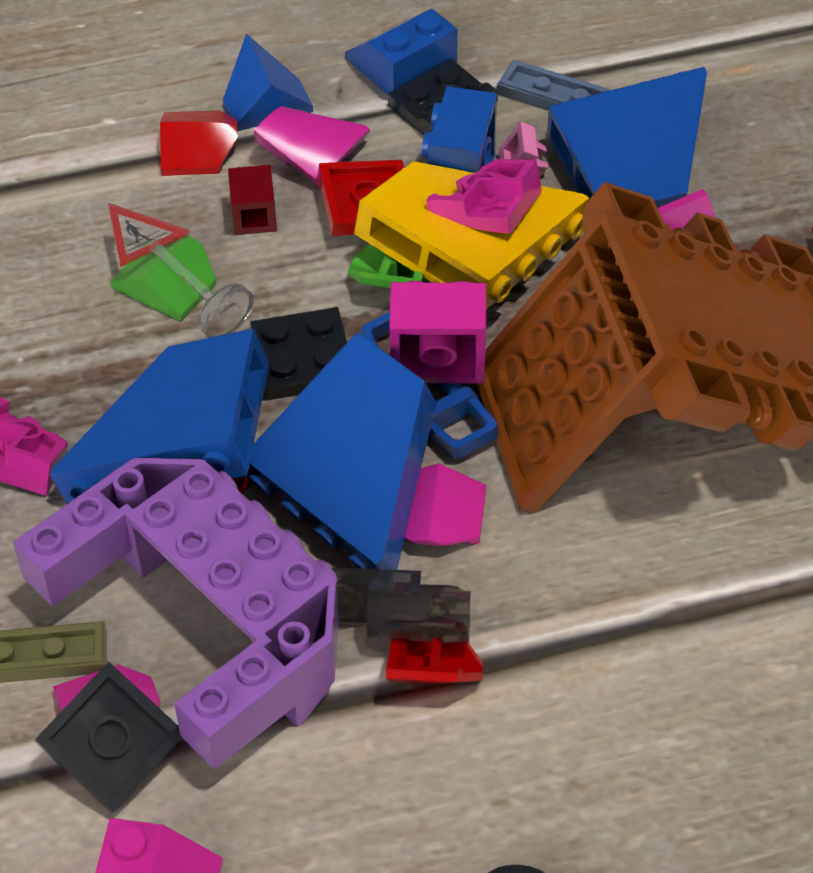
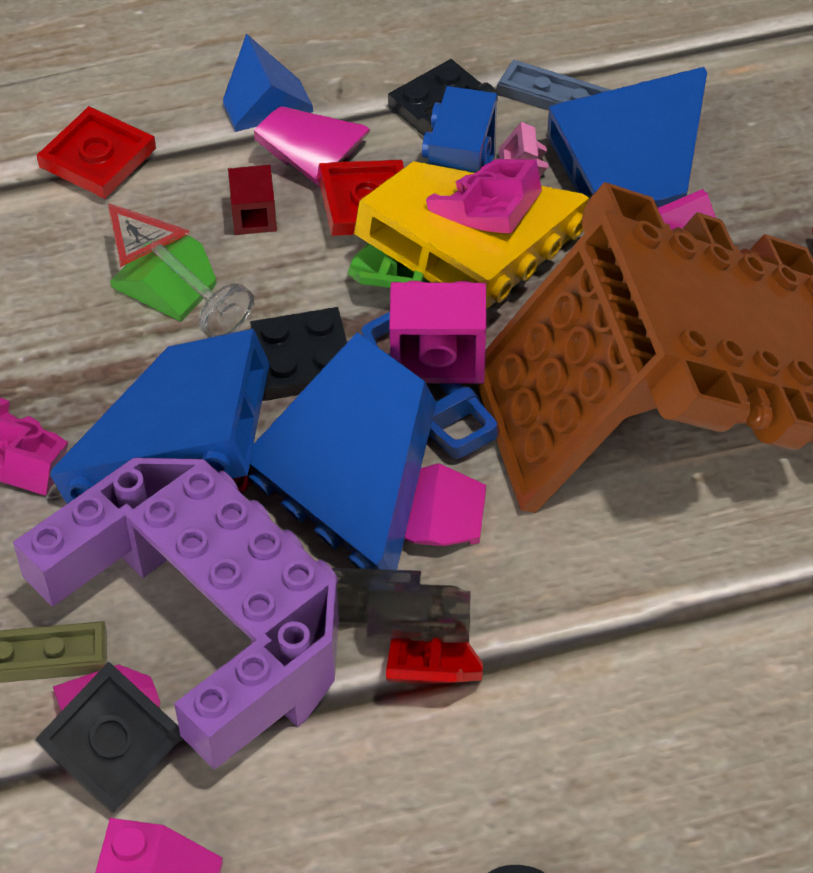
(96, 152): none -> red plate
(196, 141): red slope -> none
(406, 50): blue slope -> none

